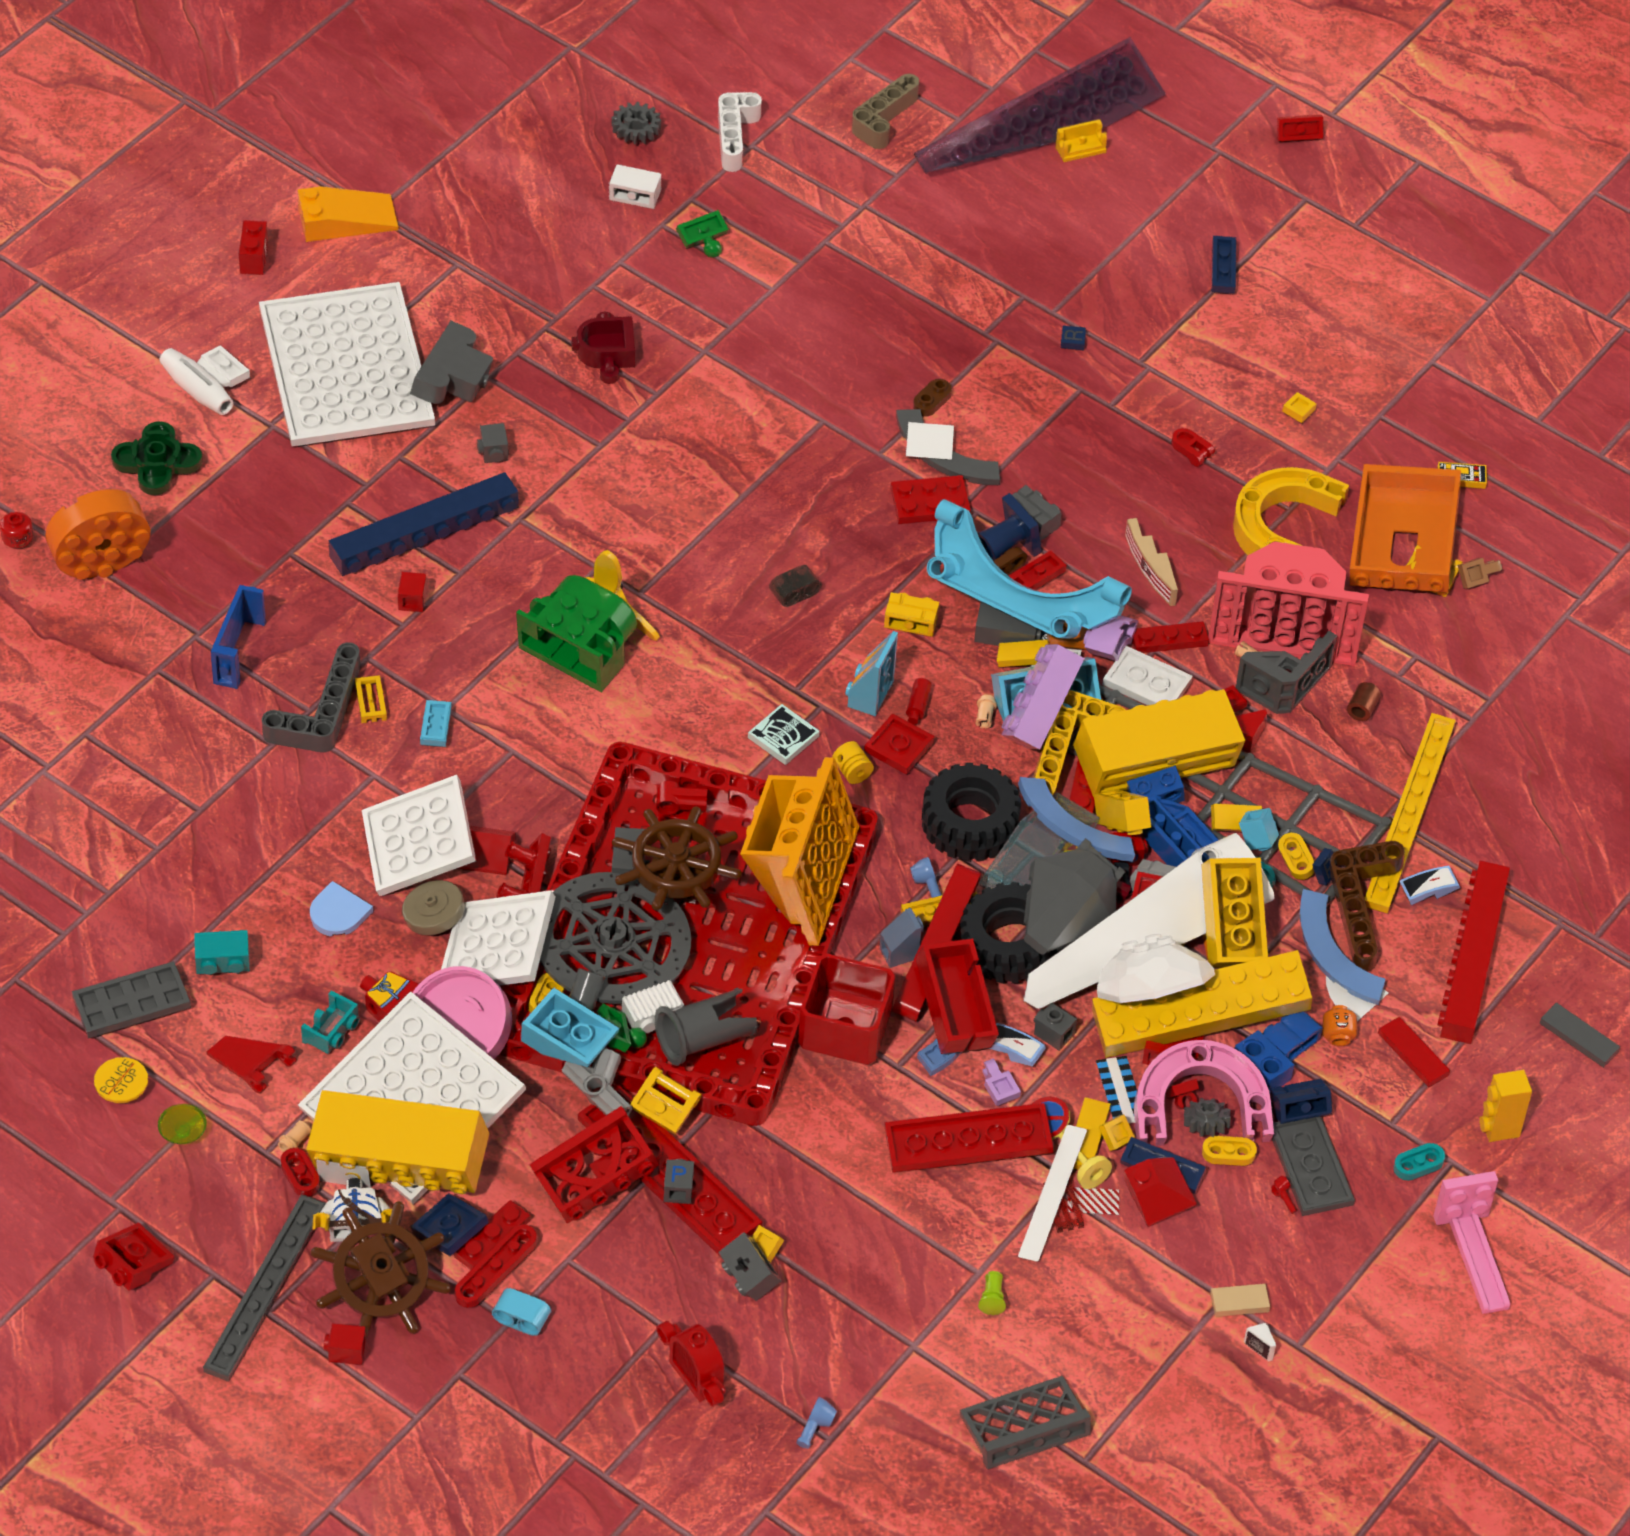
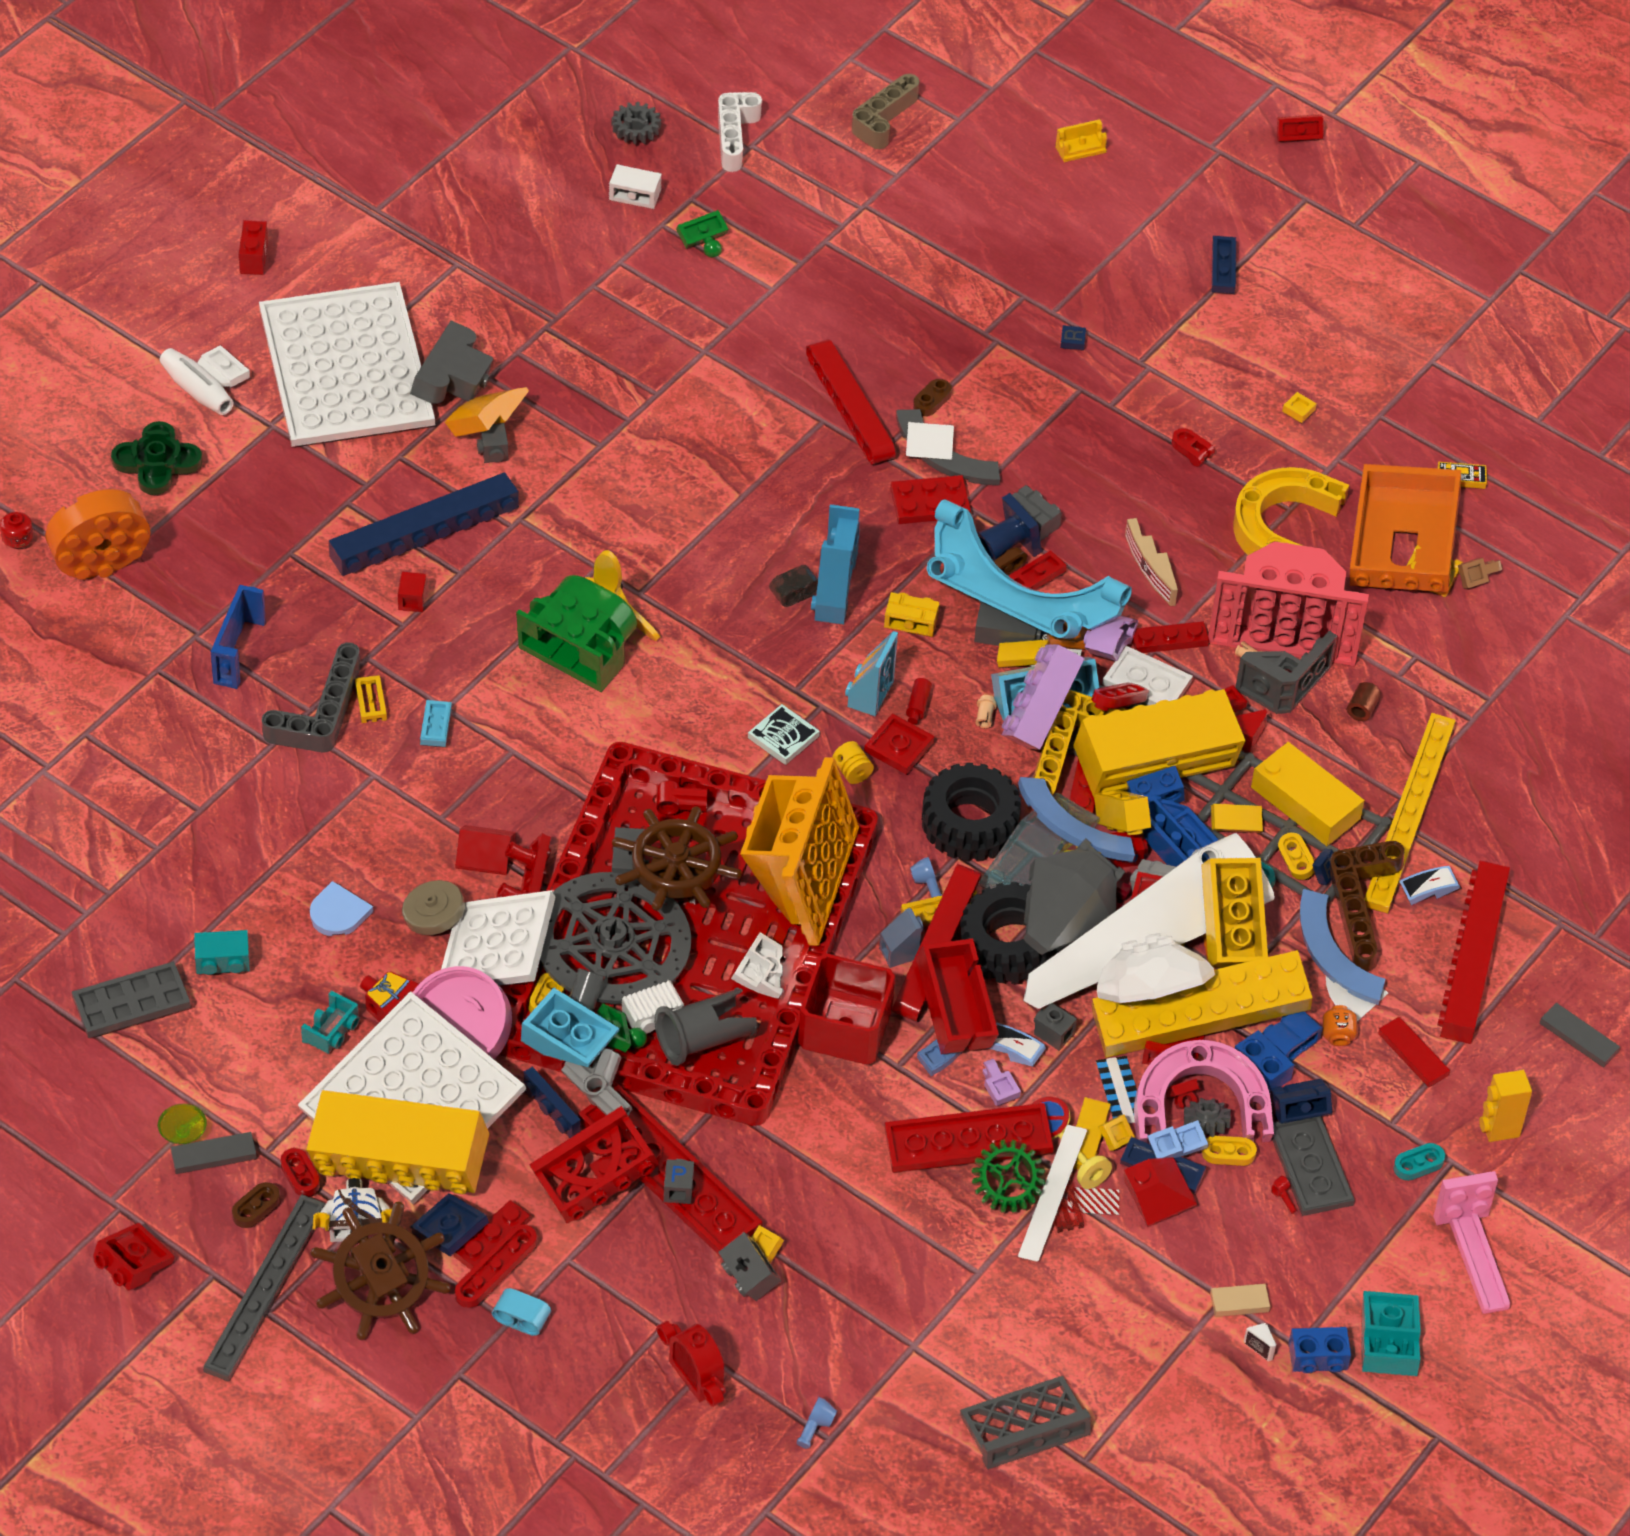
(121, 1080): yellow piece -> none
(213, 1152): none -> dark grey tile
(250, 1057): red flag -> none
(253, 1205): none -> reddish brown plate
(294, 1136): light nougat pin -> none
(336, 1174): white sticker -> none
(344, 213): light orange slope -> none
(345, 1344): red brick -> none
(418, 835): white plate -> none
(484, 411): none -> light orange slope
(551, 1103): none -> dark blue plate
(606, 345): dark red piece -> none
(660, 1107): yellow plate -> none
(761, 967): none -> white slope
(836, 564): none -> dark azure wedge
(850, 402): none -> red beam
(992, 1298): lime pin -> none
(1019, 1182): none -> green gear
(1096, 89): clear purple wedge -> none
(1119, 696): none -> red plate
(1125, 877): black hand -> none
(1178, 1141): none -> light blue slope
(1259, 829): medium azure brick -> none
(1307, 793): none -> yellow brick
(1319, 1343): none -> blue brick
(1390, 1333): none -> teal slope

